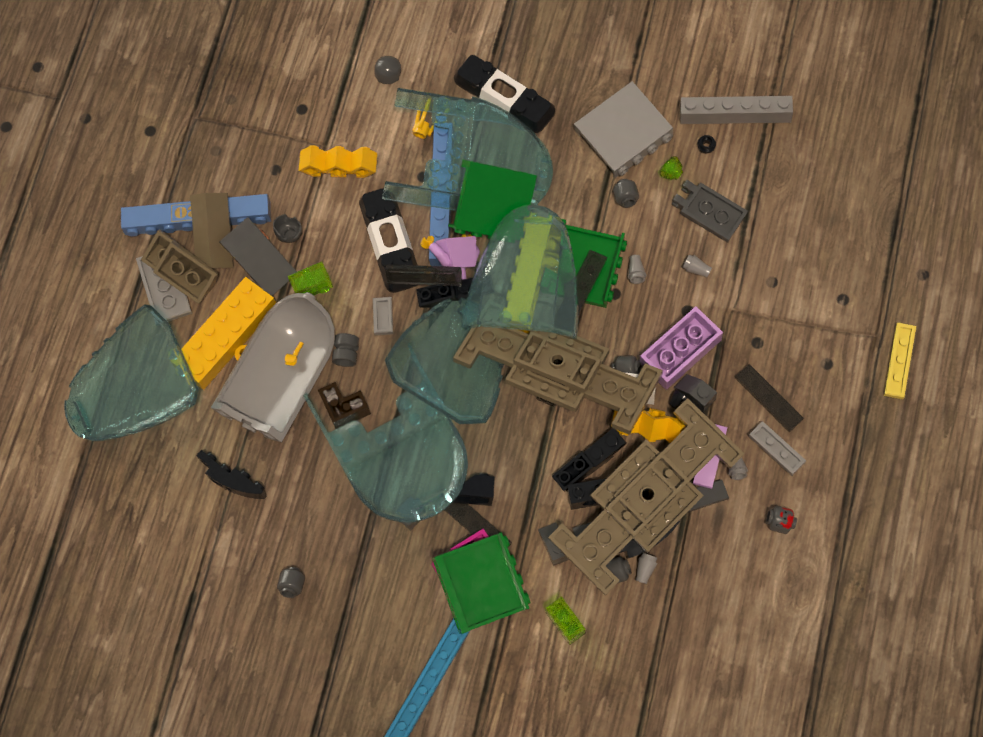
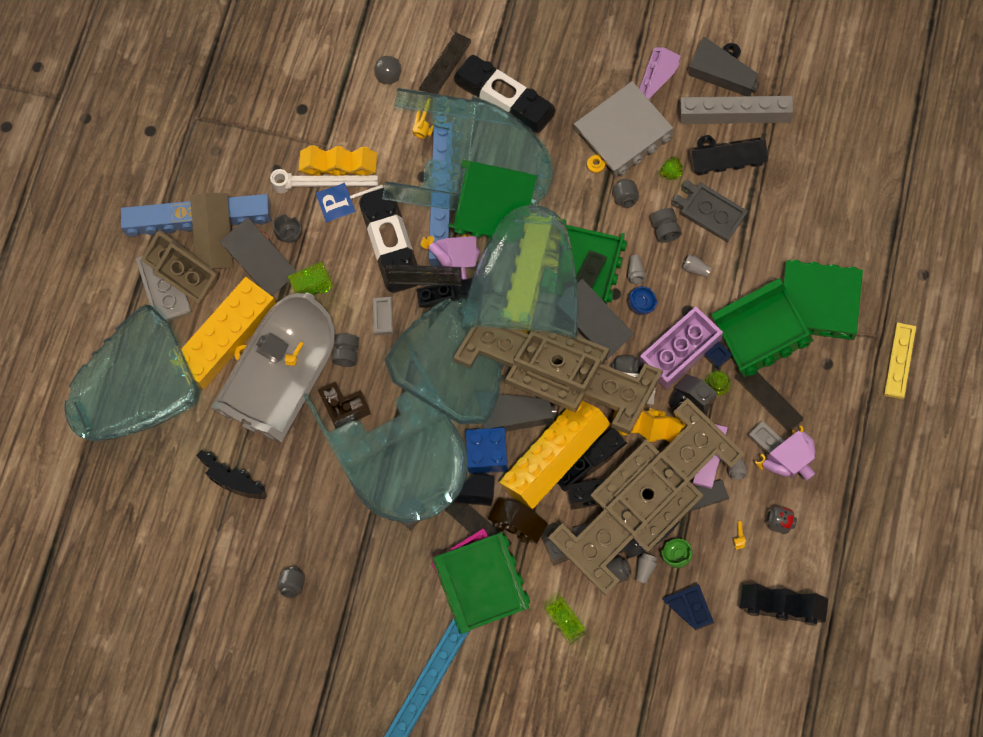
(271, 347): none -> dark grey brick
(318, 181): none -> white piece
(337, 202): none -> blue piece
(445, 64): none -> clear smoke tile
(486, 450): none -> blue brick
(517, 520): none -> dark brown brick
(520, 413): none -> dark grey slope
(554, 454): none -> yellow brick
(595, 168): none -> yellow plate
(598, 321): none -> dark grey tile
(642, 300): none -> blue hair
(659, 69): none -> lavender slope
(666, 225): none -> dark grey wheel
(677, 553): none -> bright green hair
(691, 607): none -> dark blue wing
(718, 355): none -> dark blue plate
(719, 382): none -> clear neon green cone
(722, 69): none -> dark grey slope
(728, 154): none -> black brick
(732, 46): none -> black plate
(740, 541): none -> yellow hand
(762, 328): none -> green panel
(783, 604): none -> black brick
(791, 456): none -> lavender torso
(825, 297): none -> green panel

